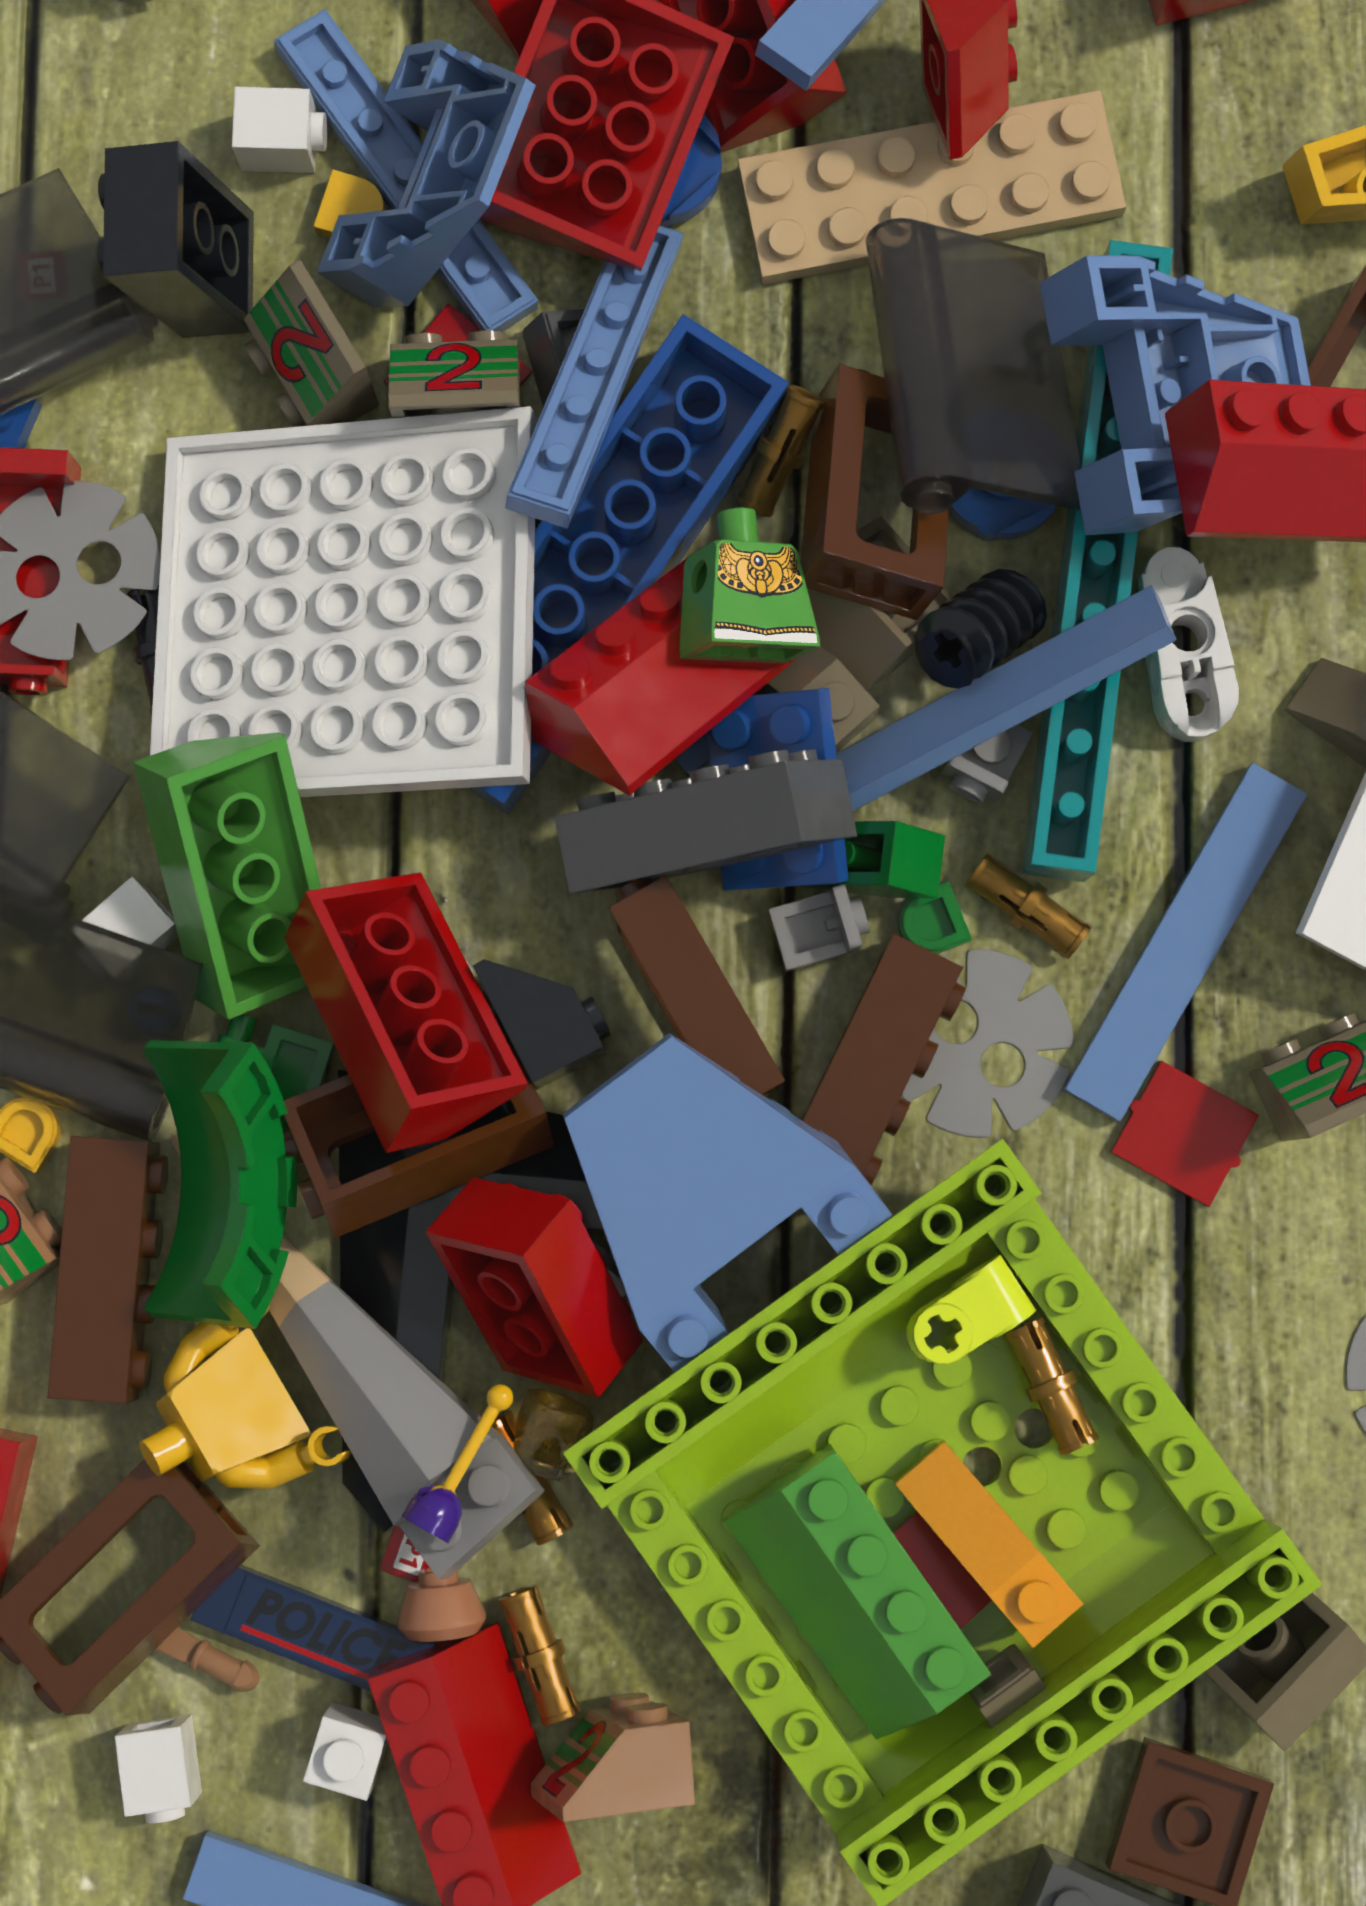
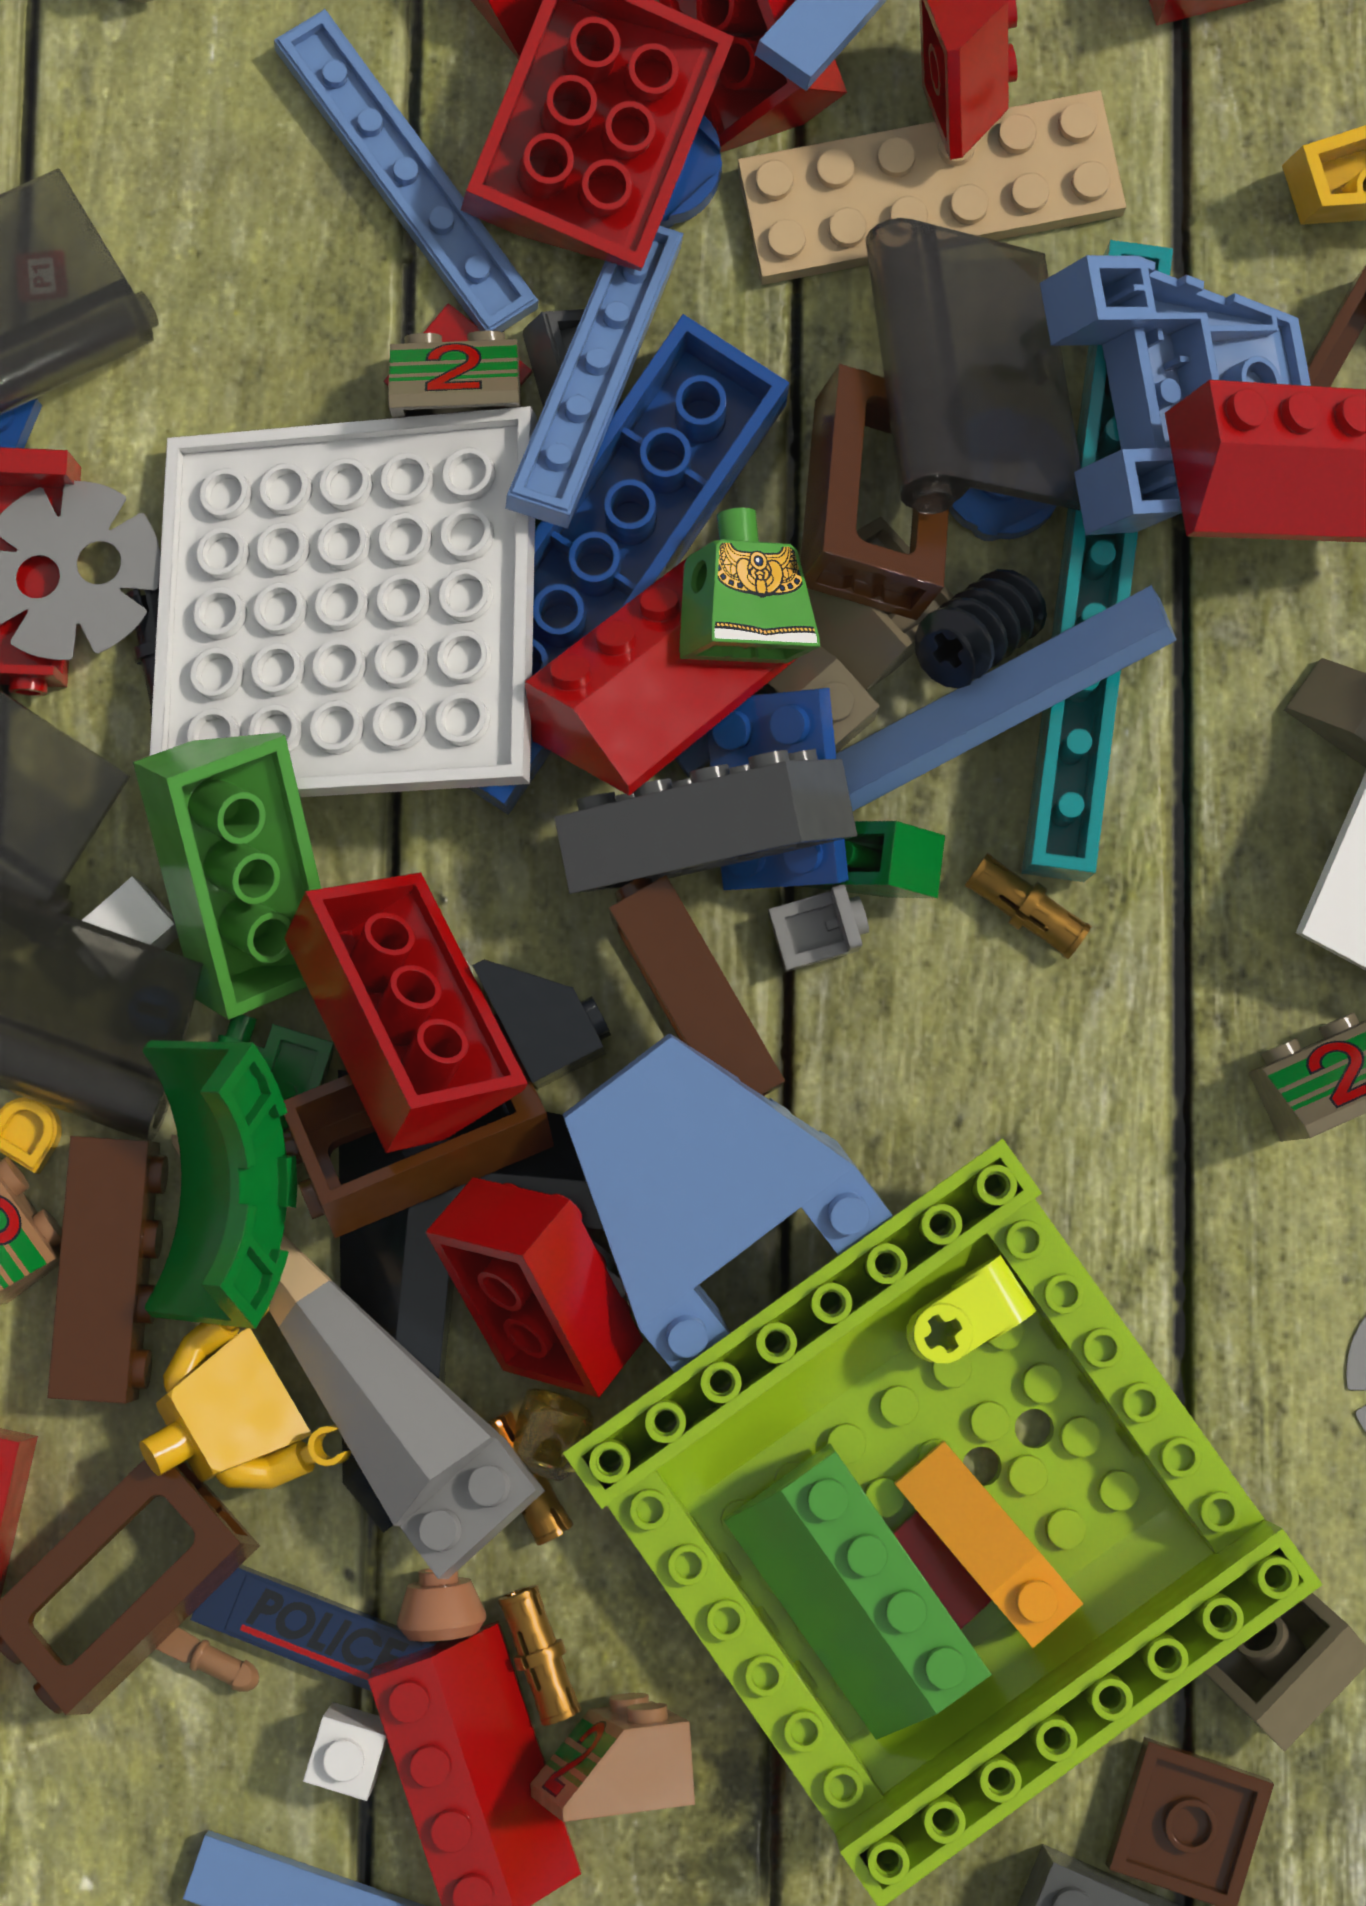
(158, 1768): white brick -> none
(176, 239): black brick -> none
(277, 129): white brick -> none
(307, 353): dark tan slope -> none
(345, 196): yellow tile -> none
(402, 1557): red sticker -> none
(437, 1506): hinge -> none
(471, 127): medium blue wedge -> none
(792, 420): pearl gold pin -> none
(883, 1049): reddish brown brick -> none
(934, 922): green tile -> none
(987, 767): light grey bracket -> none
(1008, 1687): dark tan tile -> none
(1030, 1025): light grey piece -> none
(1051, 1386): pearl gold pin -> none
(1184, 942): medium blue tile -> none
(1184, 1133): red piece -> none
(1206, 672): white piece -> none

